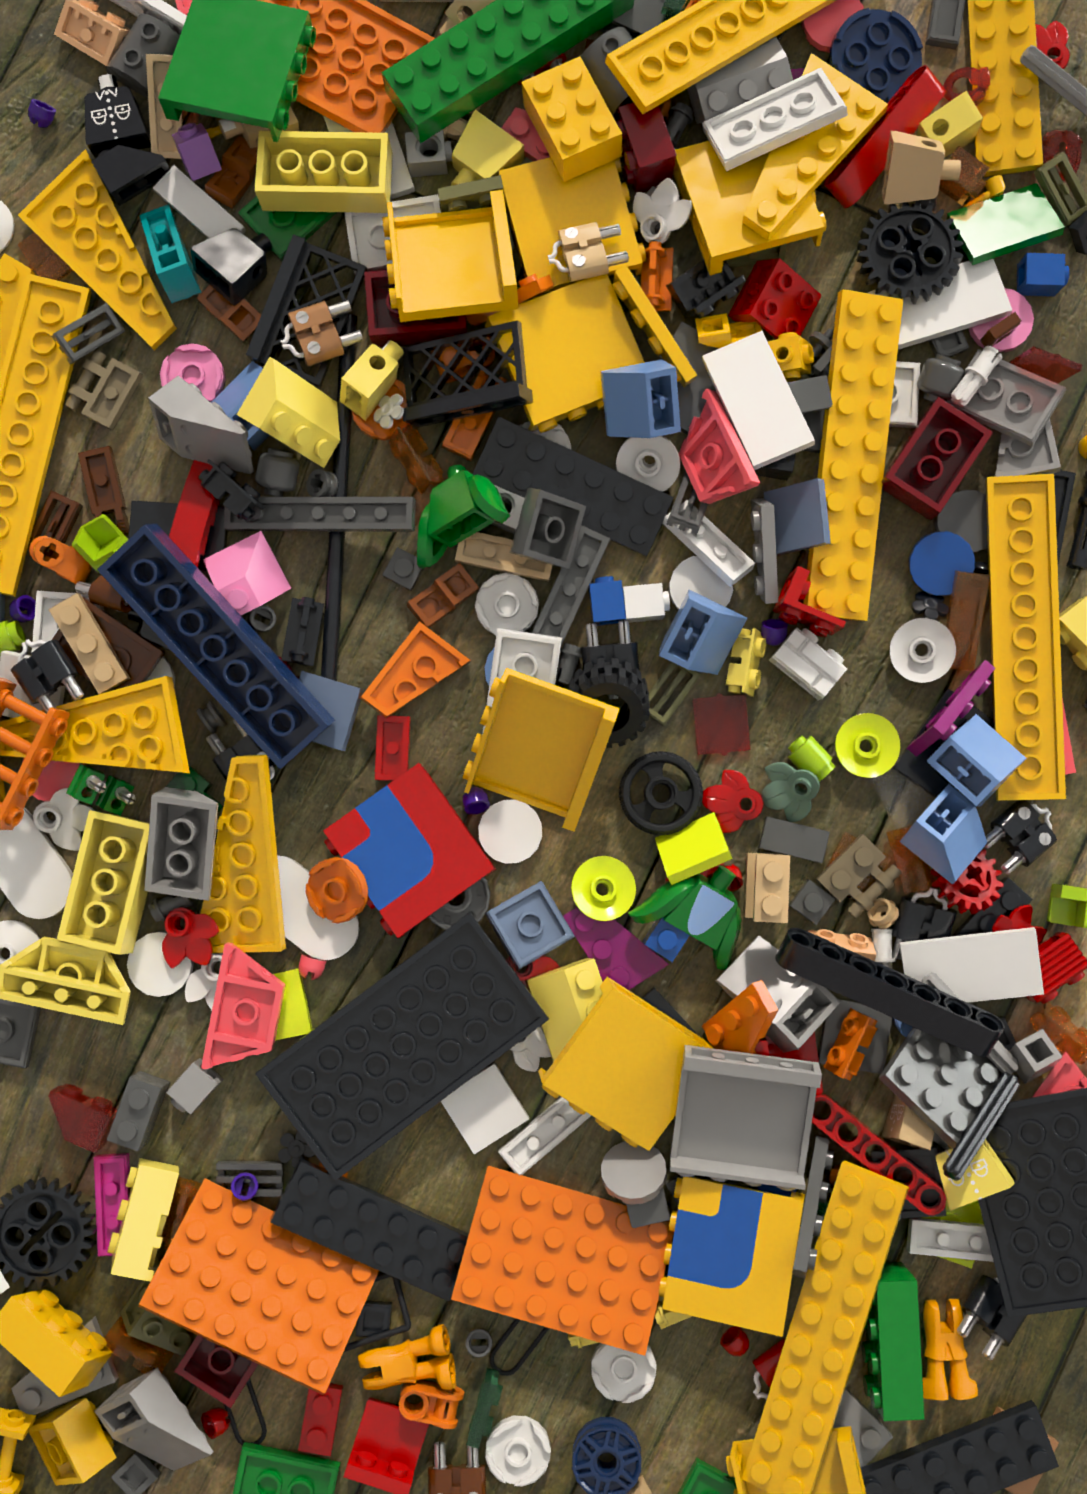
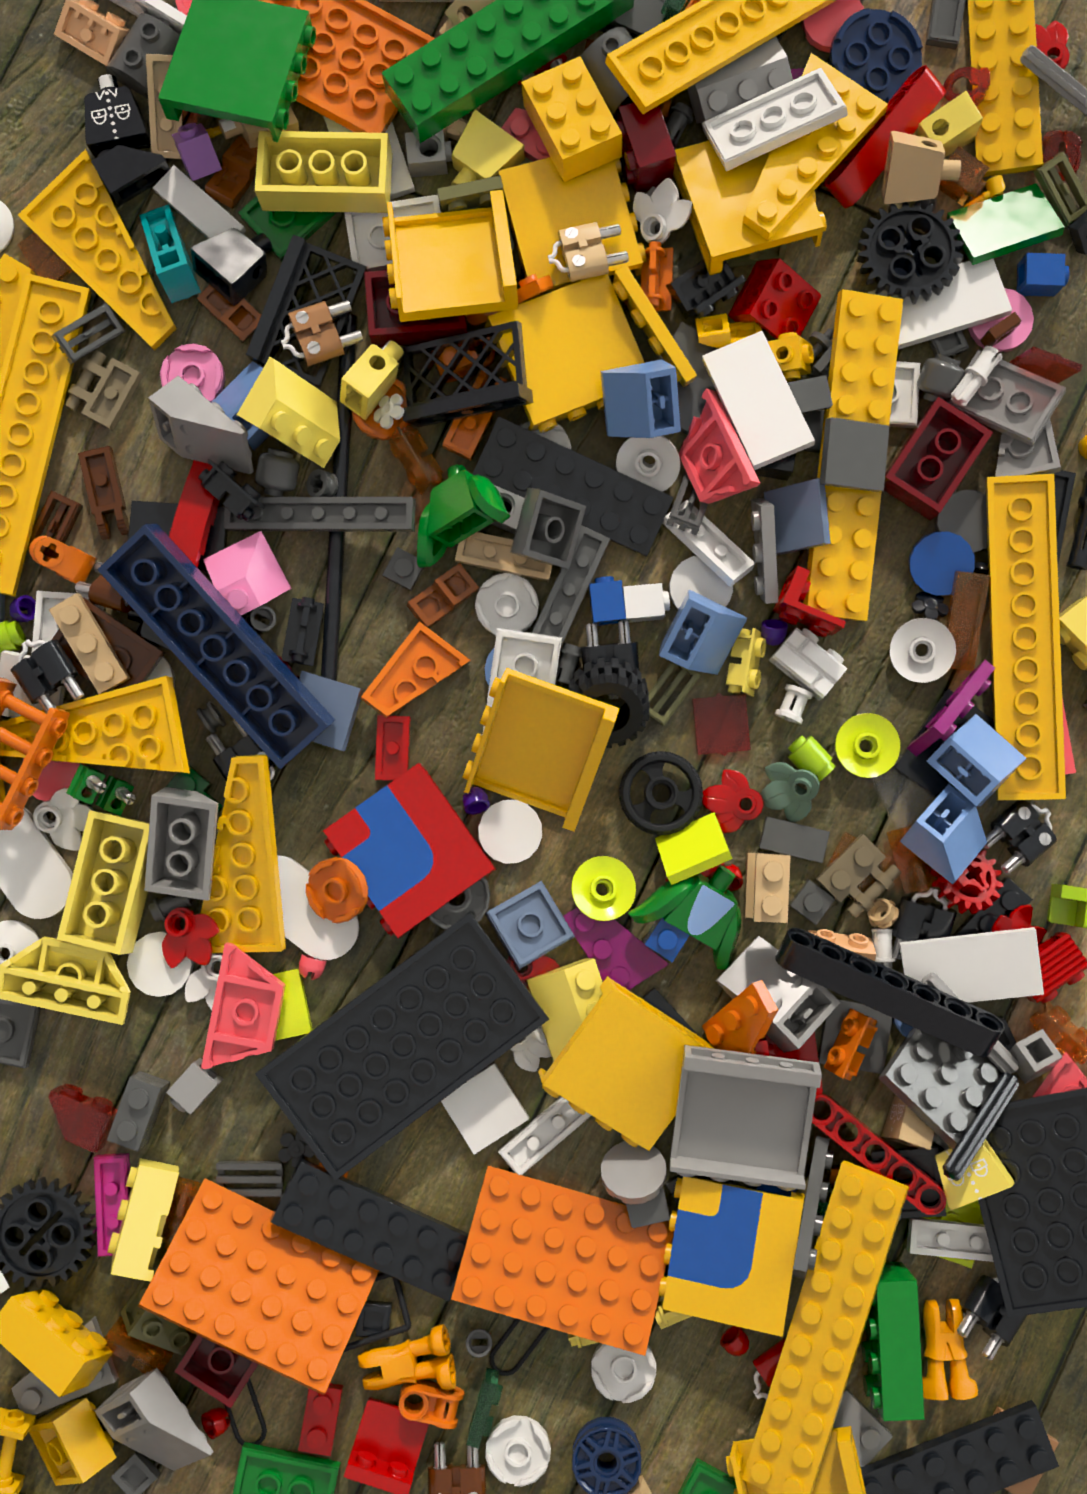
(41, 113): dark purple hinge -> none
(98, 540): lime panel -> none
(238, 1185): dark purple hinge -> none
(794, 715): none -> white bush
(854, 454): none -> dark grey tile

